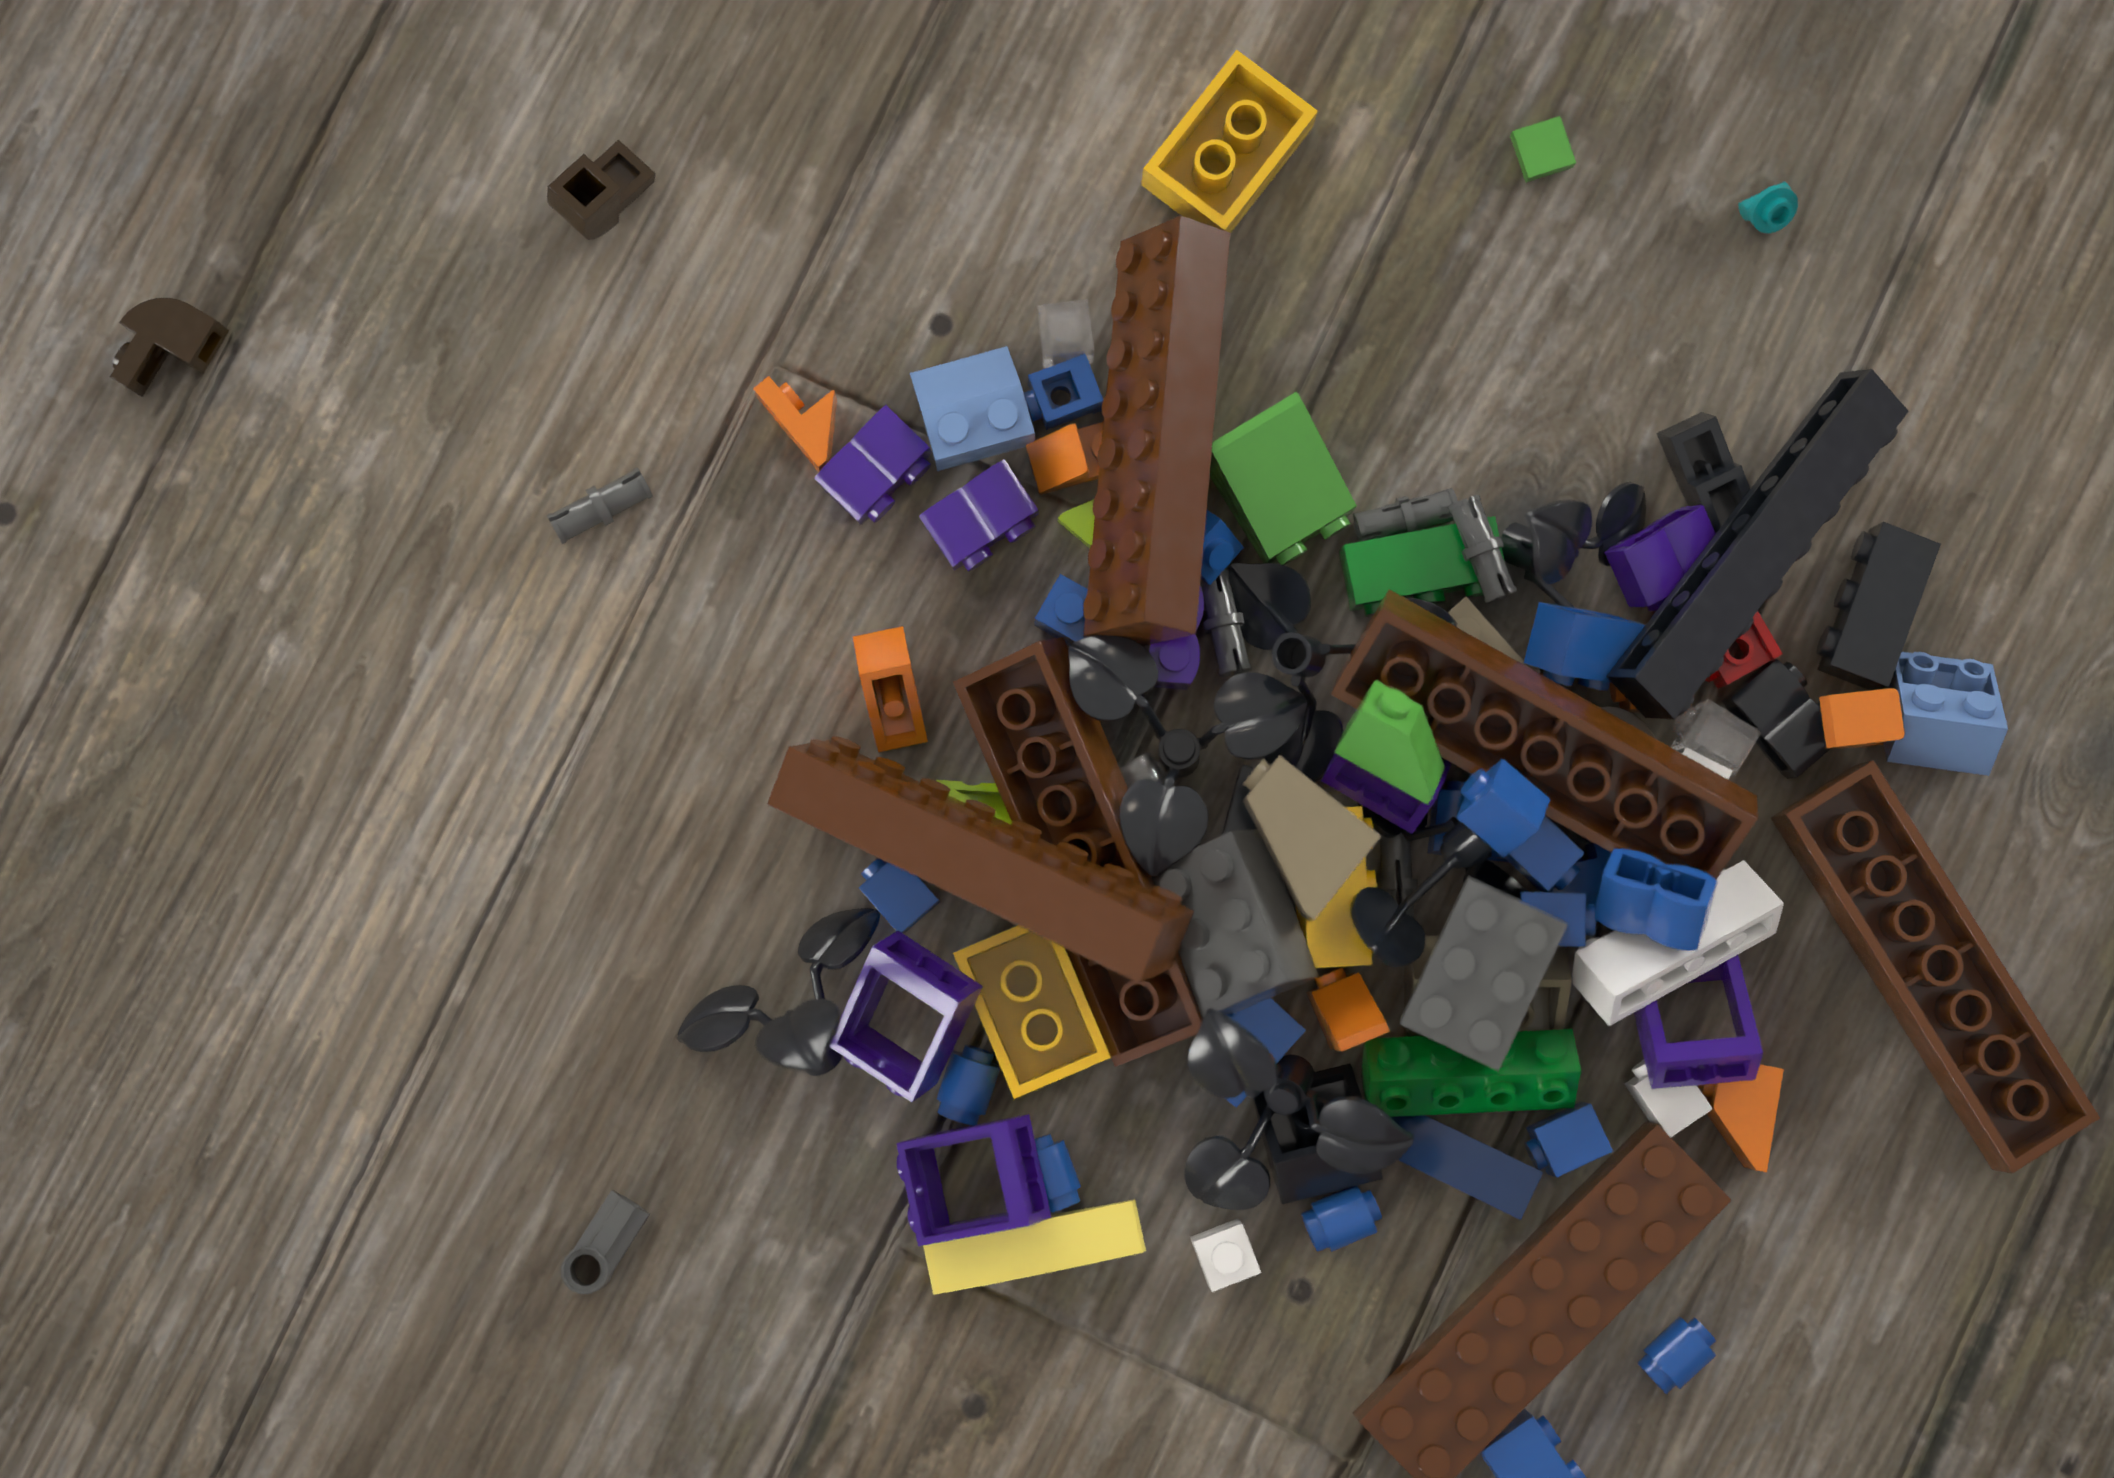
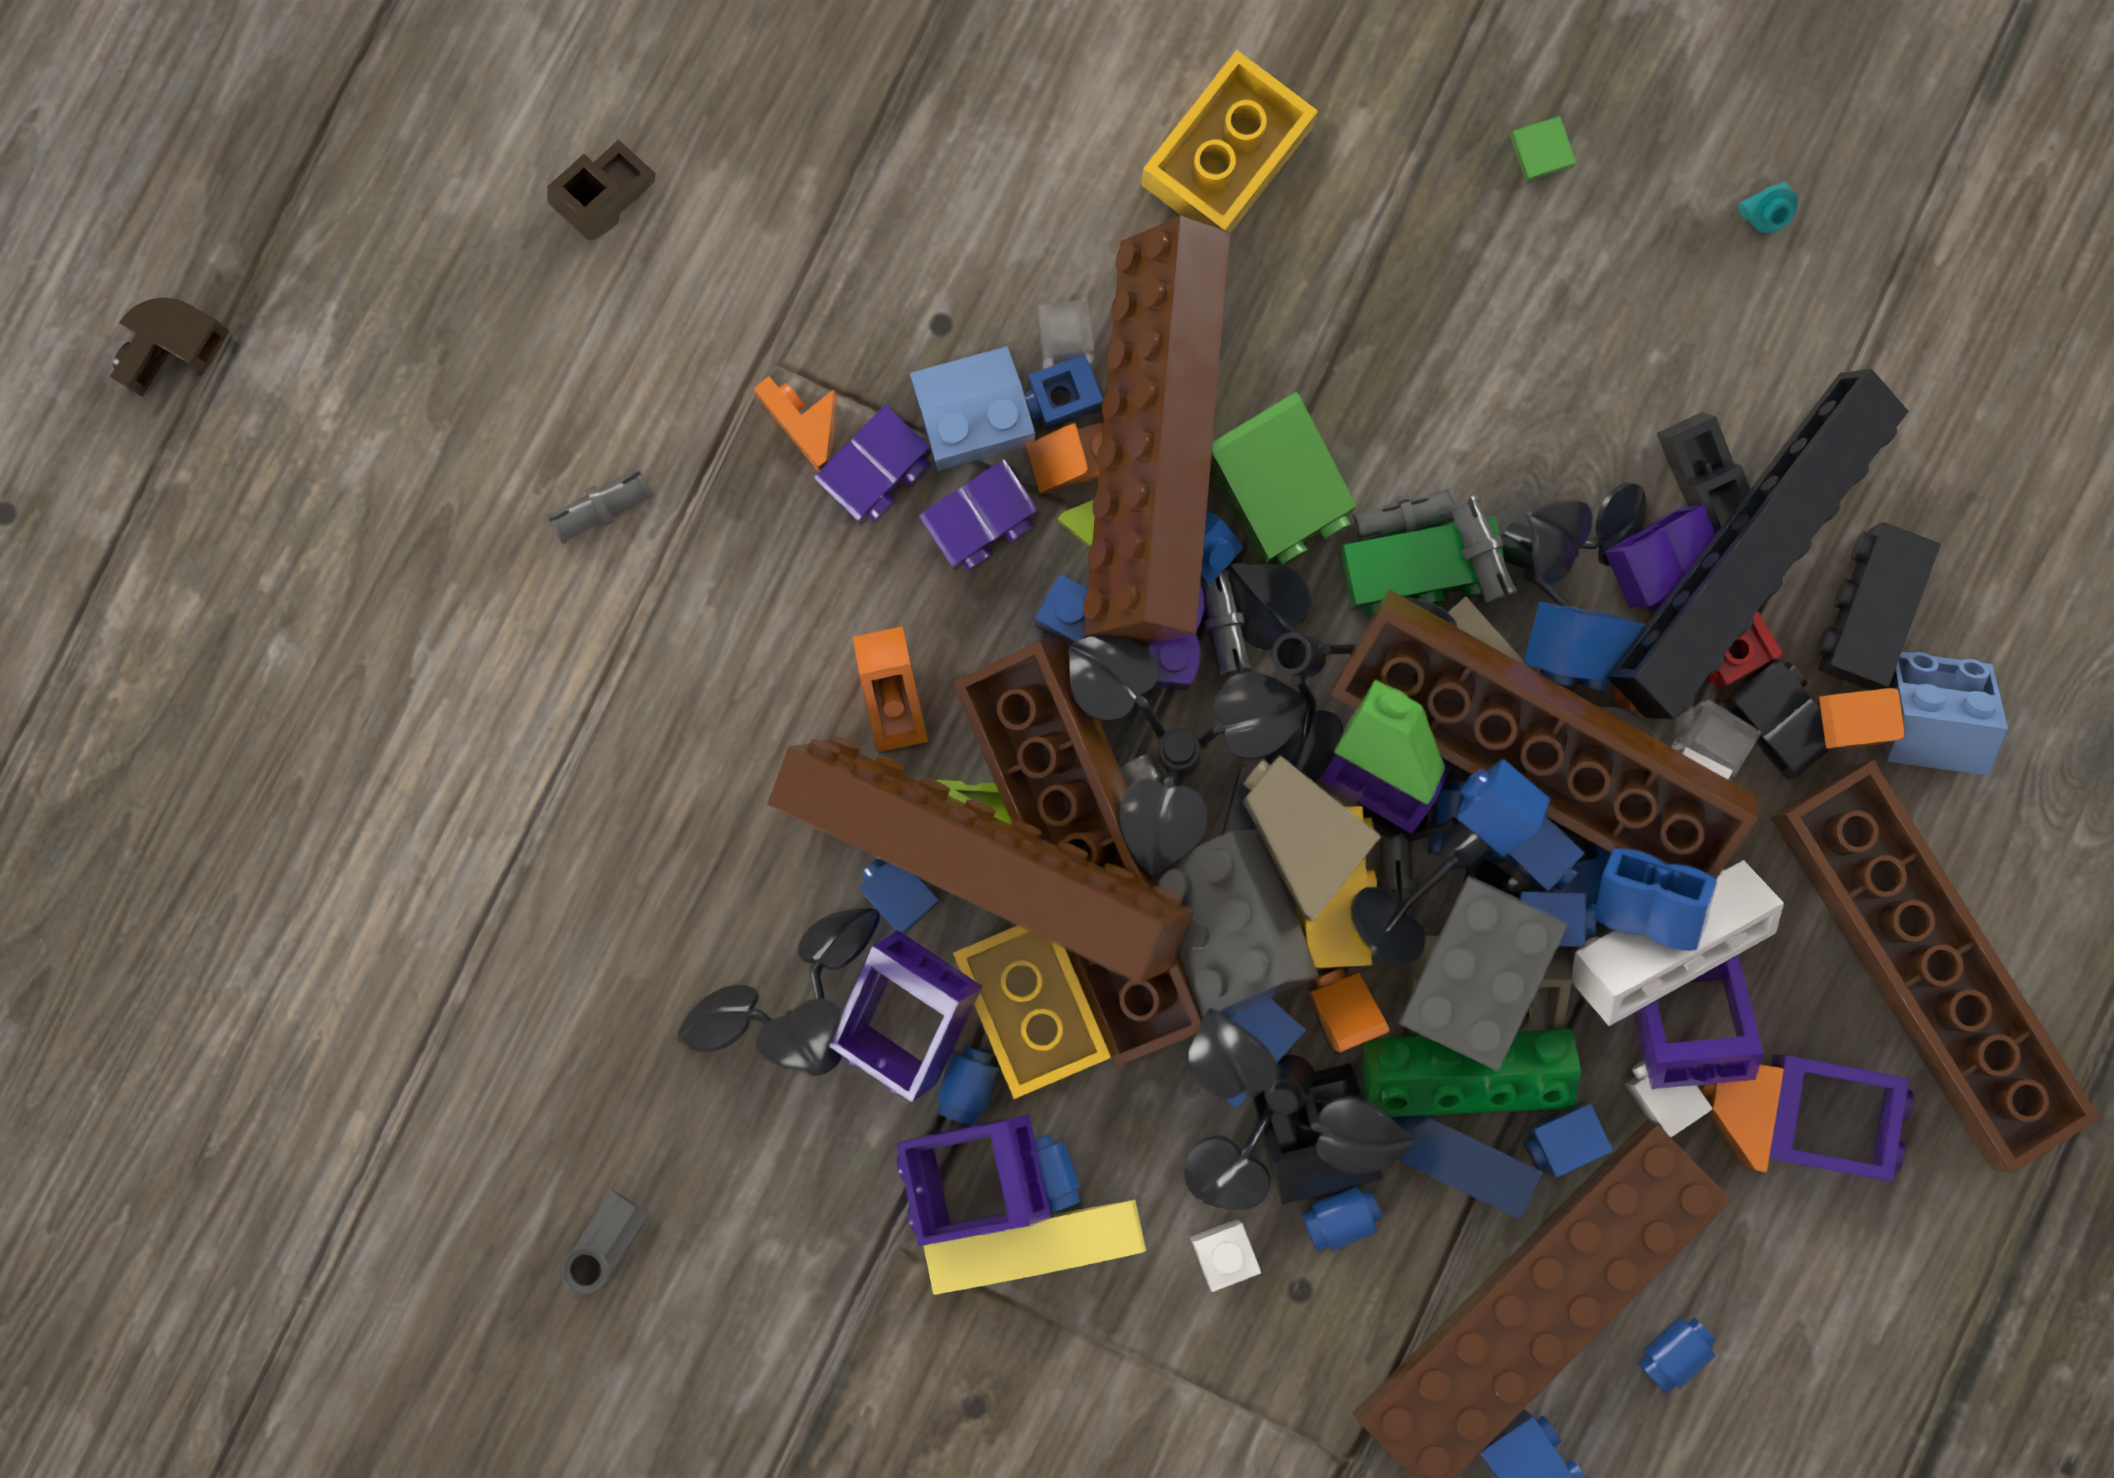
(1895, 1108): none -> dark purple window

